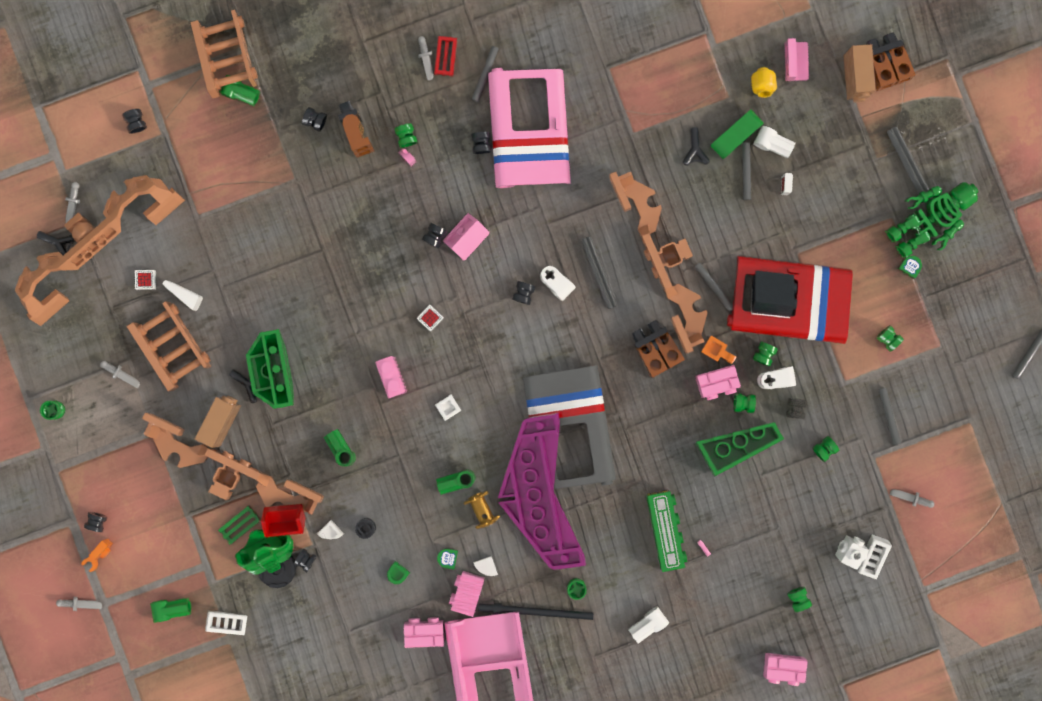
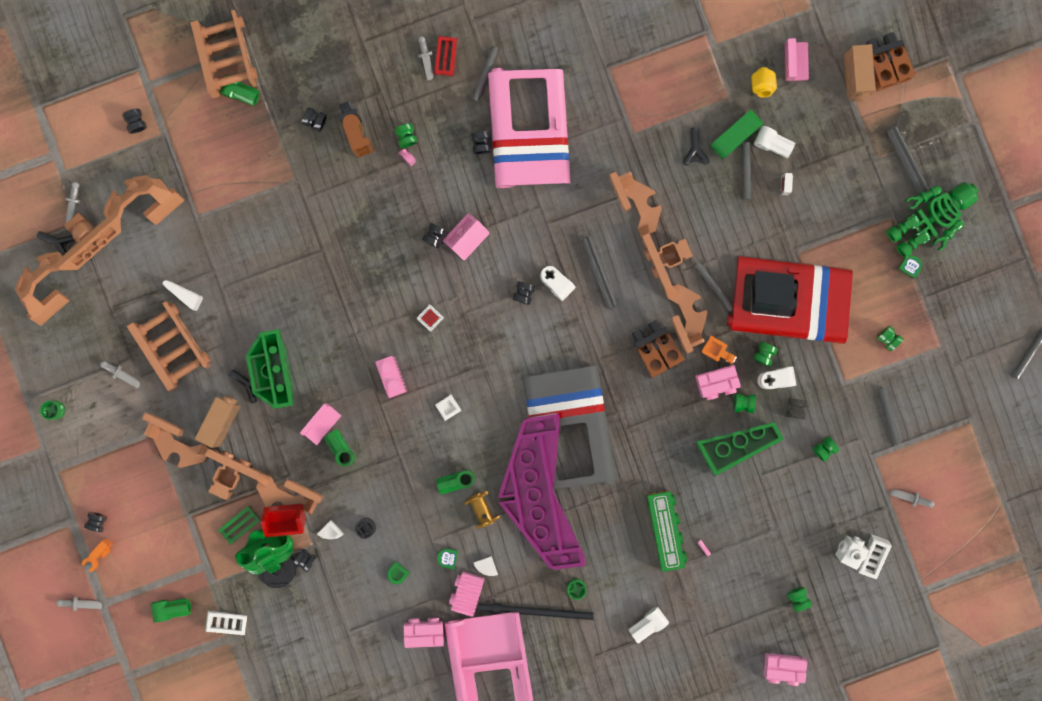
(145, 279): tile -> none
(321, 423): none -> bright pink panel

